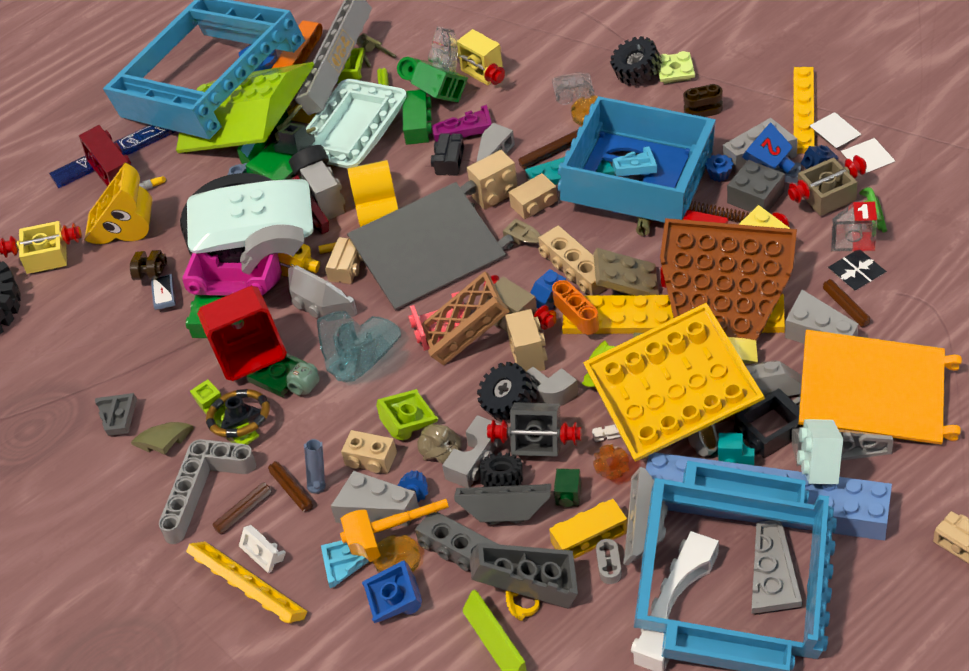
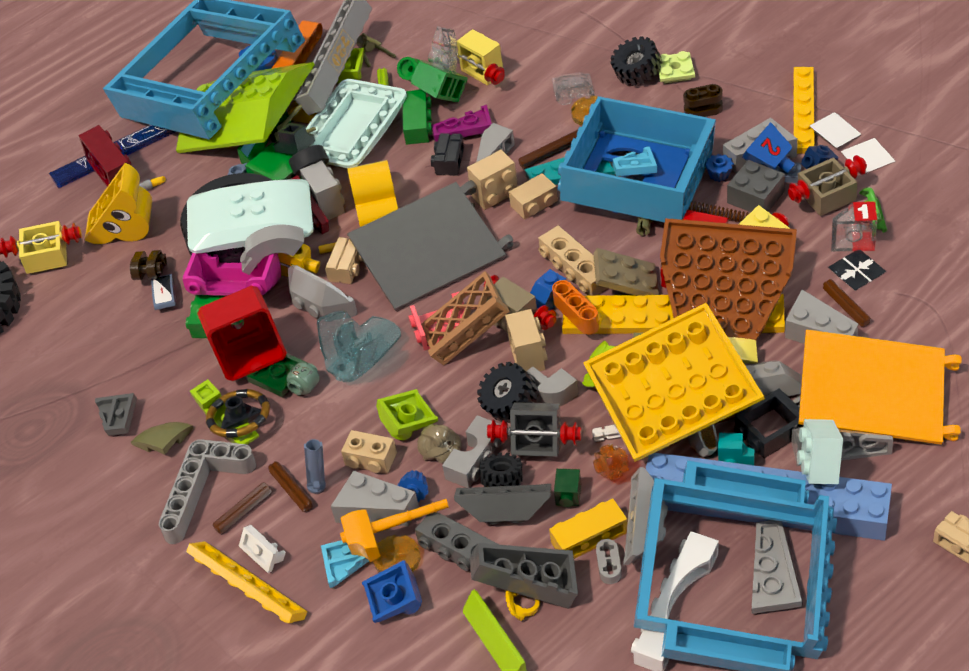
(521, 232): dark tan plate -> none

